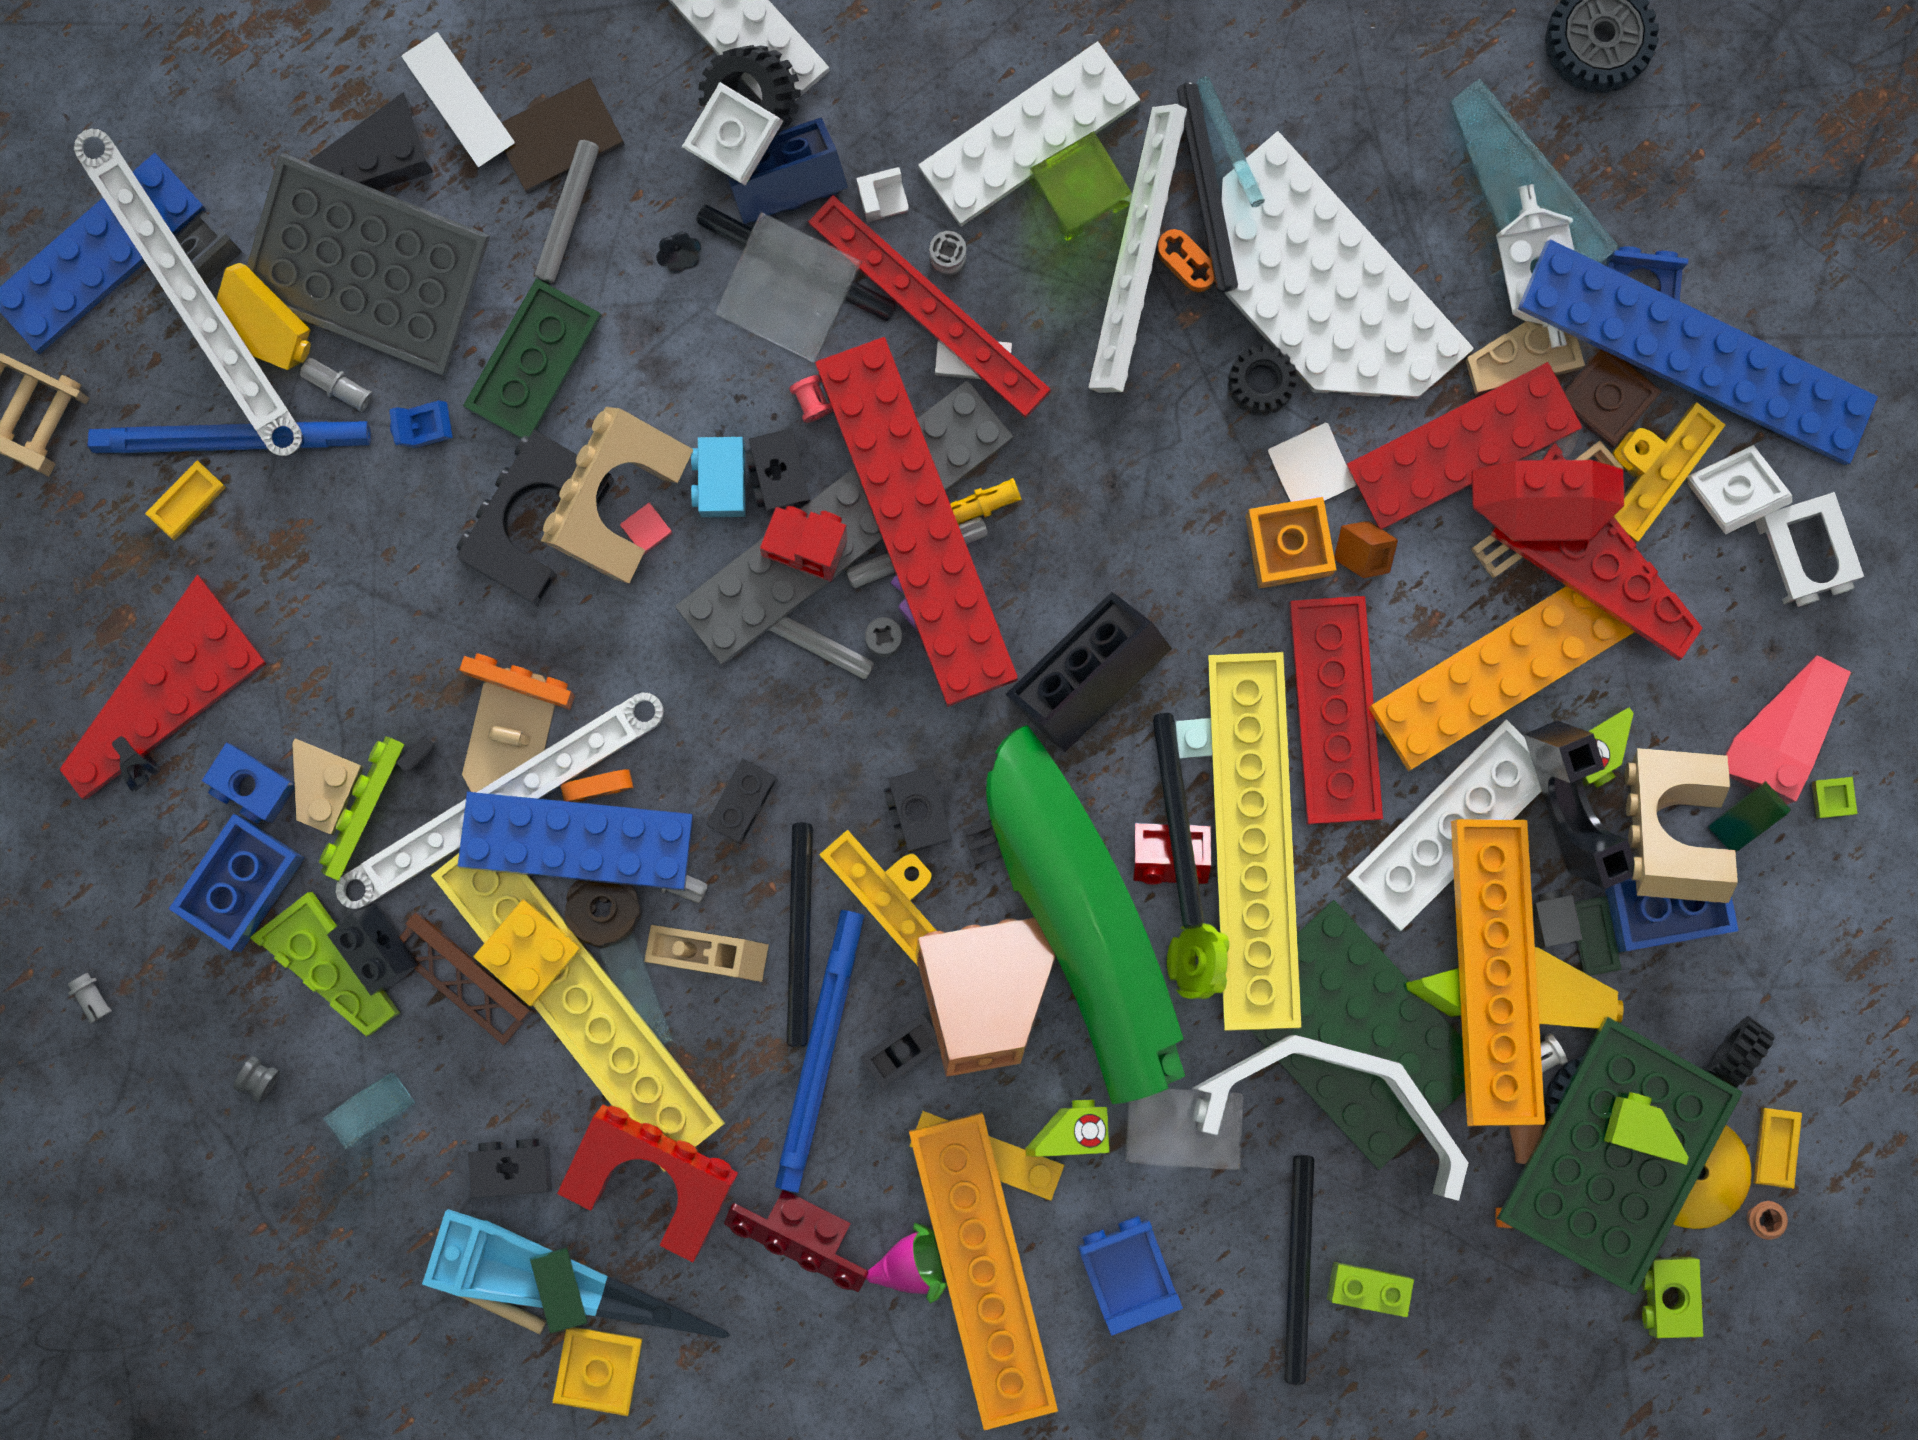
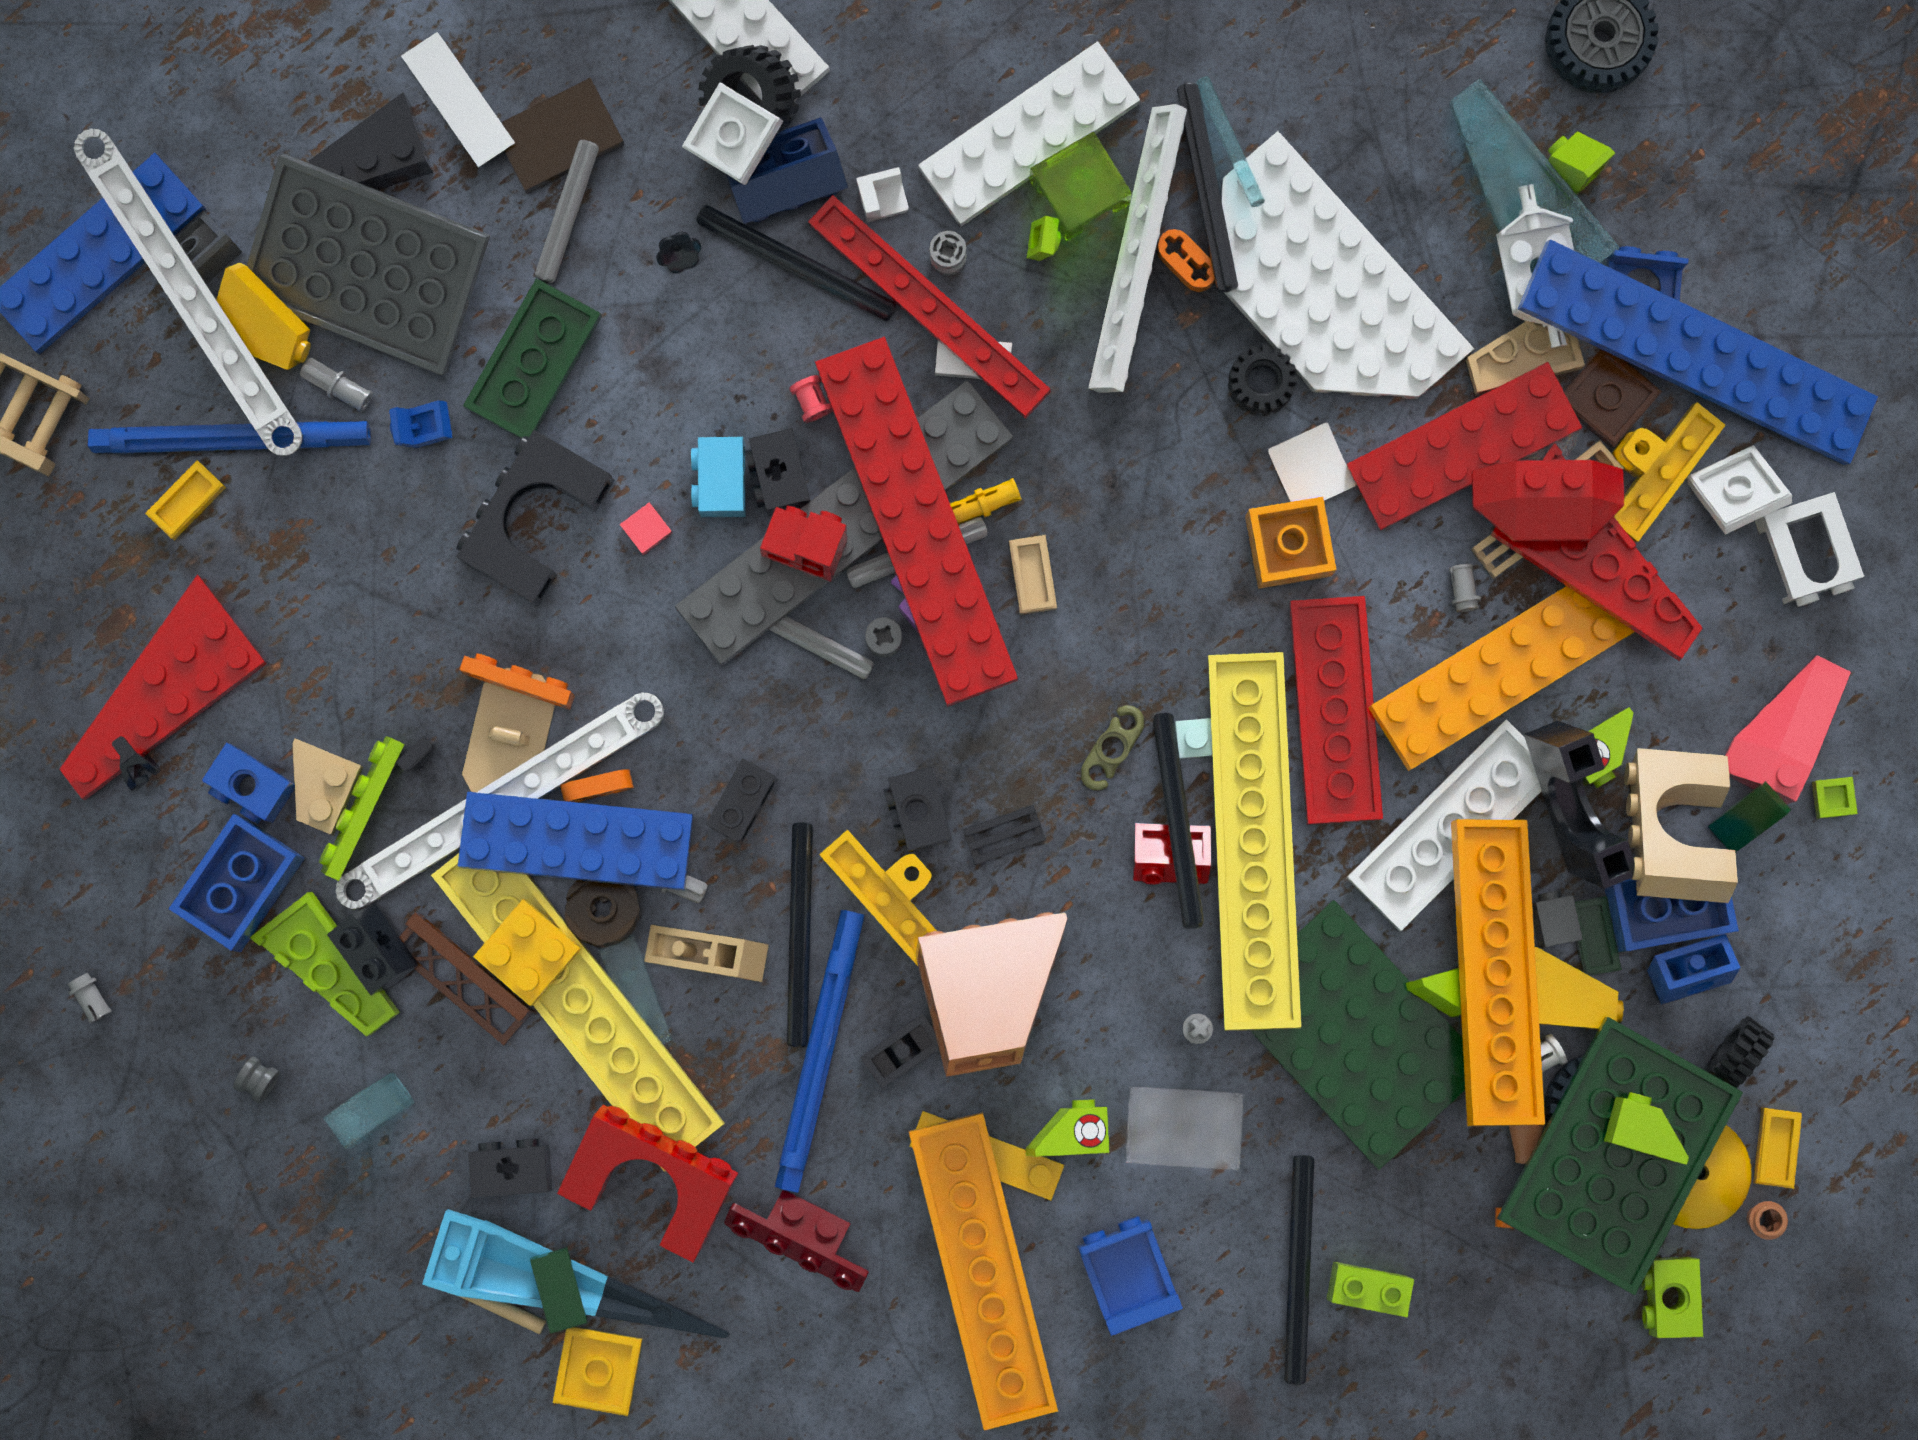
(576, 522): tan arch -> none
(788, 287): clear plate -> none
(912, 1265): hat -> none
(1032, 575): none -> tan tile
(1043, 238): none -> lime plate
(1086, 918): green slope -> none
(1089, 671): black slope -> none
(1115, 730): none -> olive piece
(1197, 1028): none -> light grey axle
(1207, 976): lime plate -> none
(1365, 549): dark orange panel -> none
(1452, 1163): white panel -> none
(1464, 588): none -> light grey pin
(1579, 159): none -> lime slope
(1693, 969): none -> blue brick

